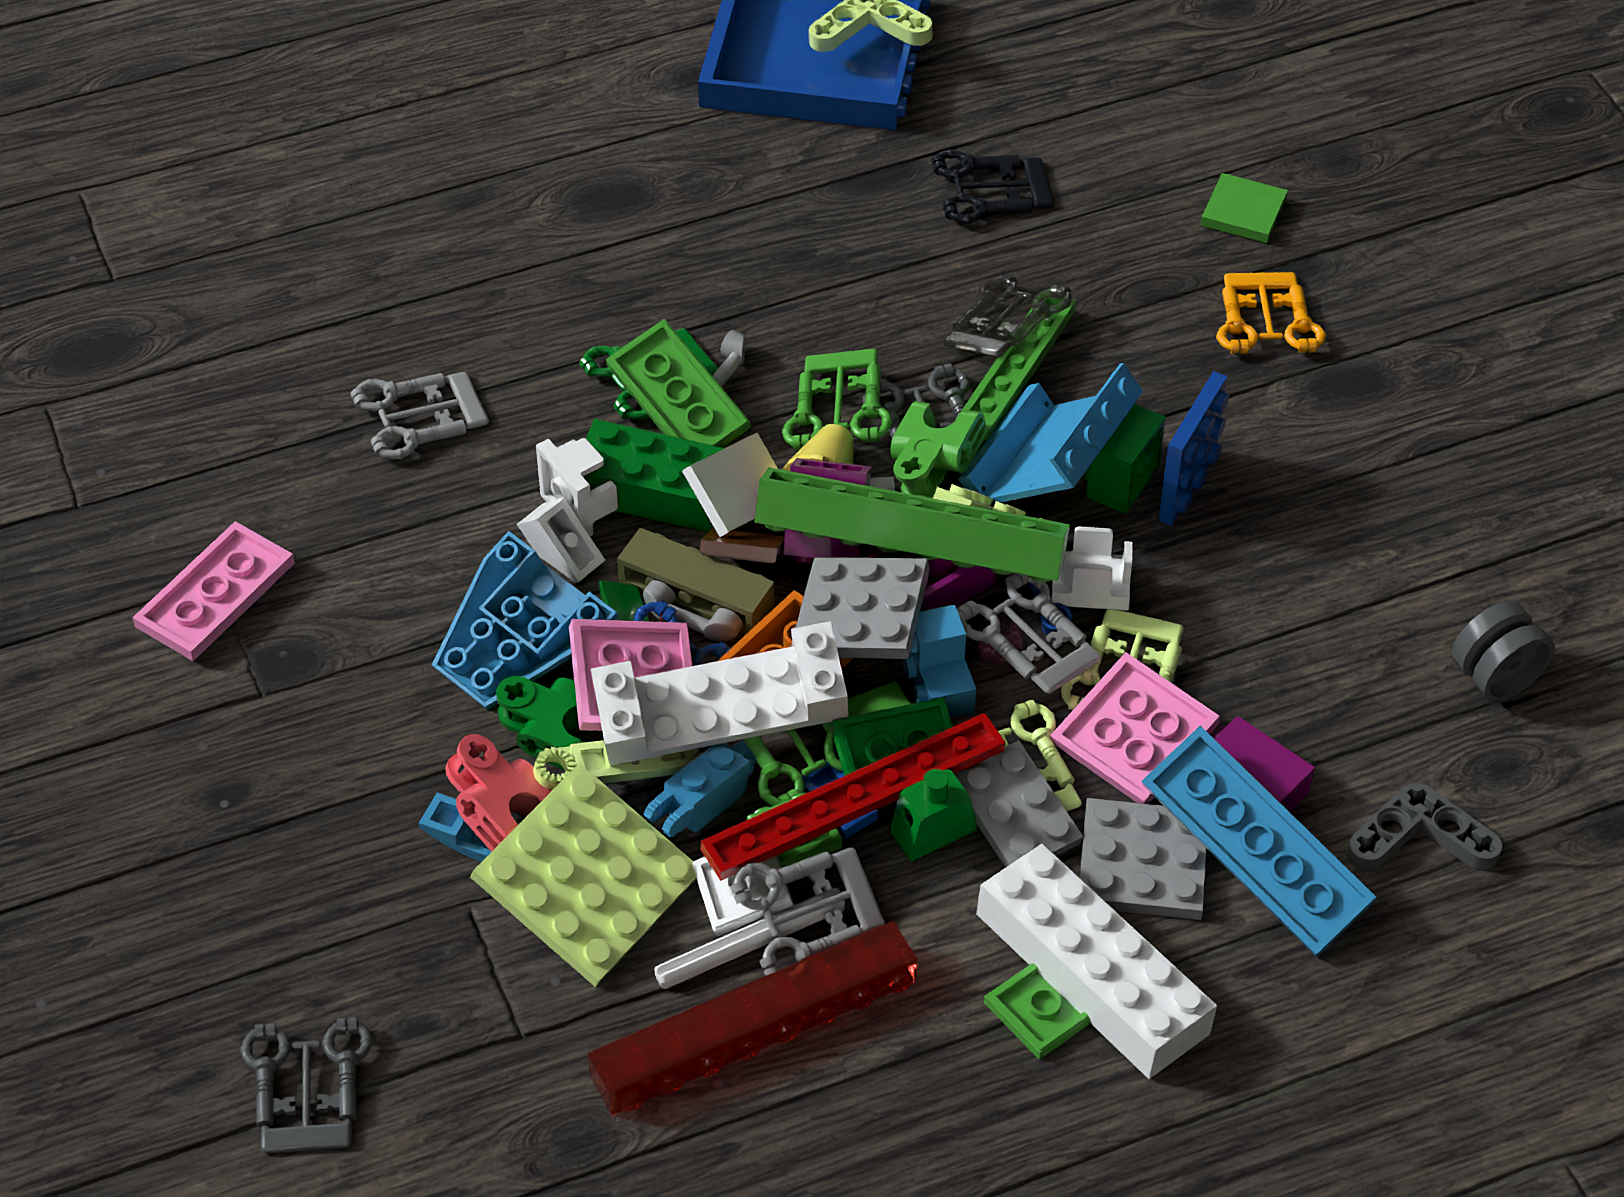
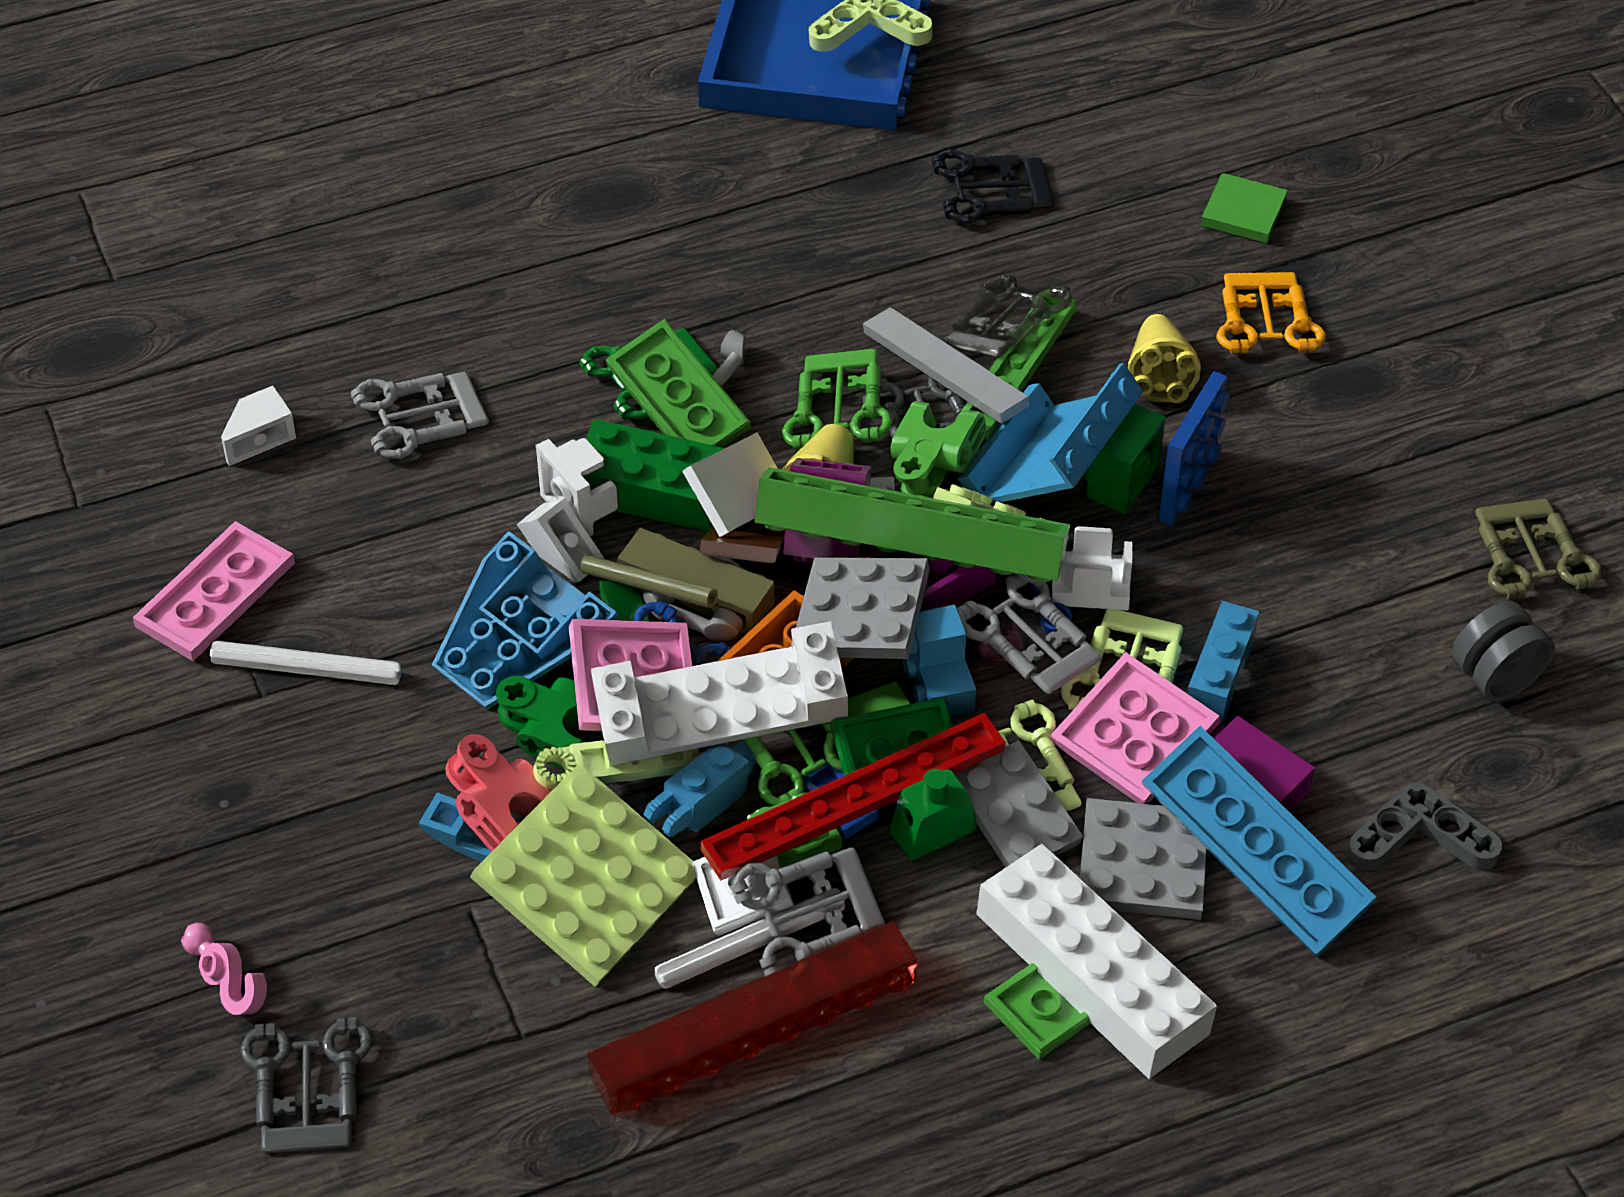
(221, 966): none -> bright pink piece
(257, 425): none -> white slope
(305, 662): none -> white axle
(649, 581): none -> olive piece
(946, 365): none -> light grey tile
(1163, 361): none -> light yellow cone
(1223, 656): none -> dark azure arch
(1555, 529): none -> olive piece

